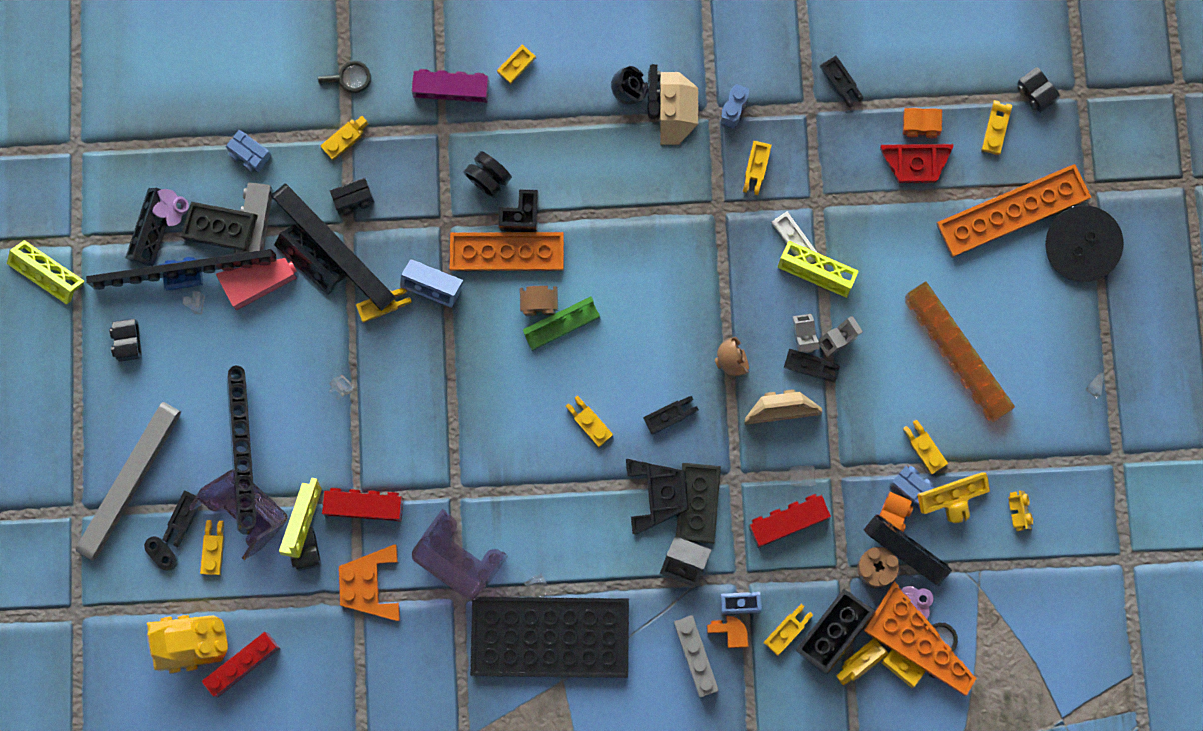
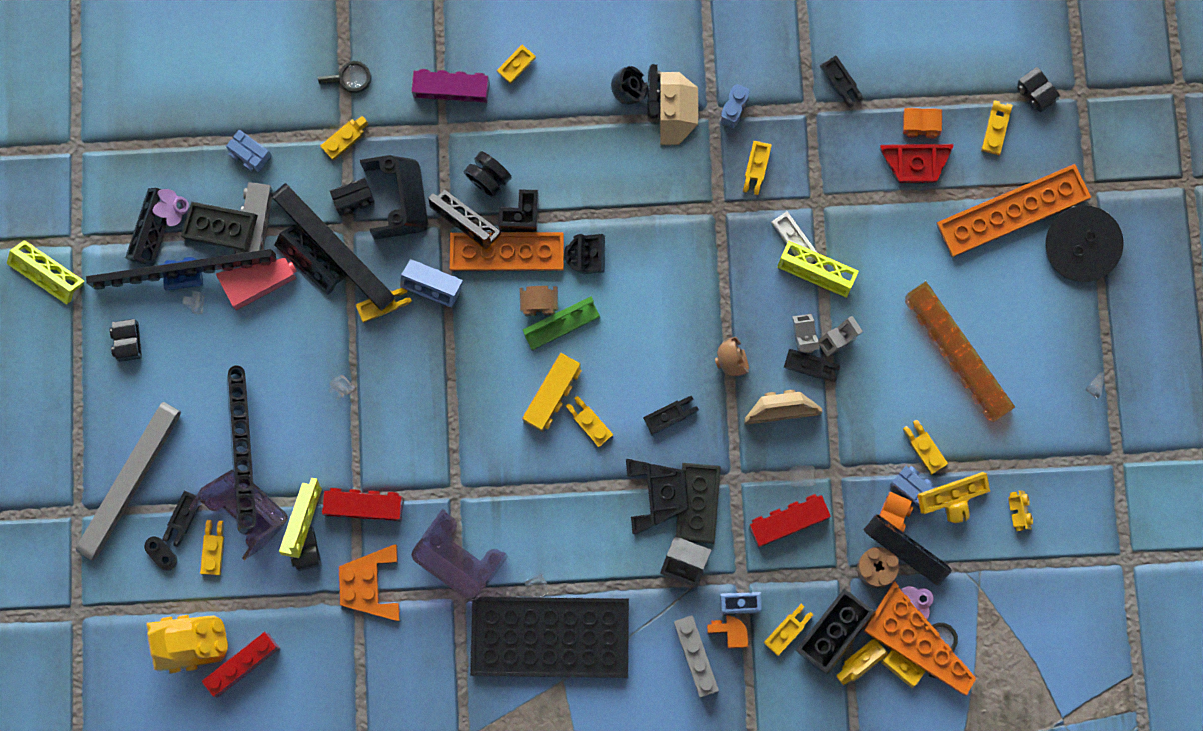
(413, 212): none -> black windscreen
(463, 222): none -> fence
(551, 392): none -> yellow brick
(586, 253): none -> black slope

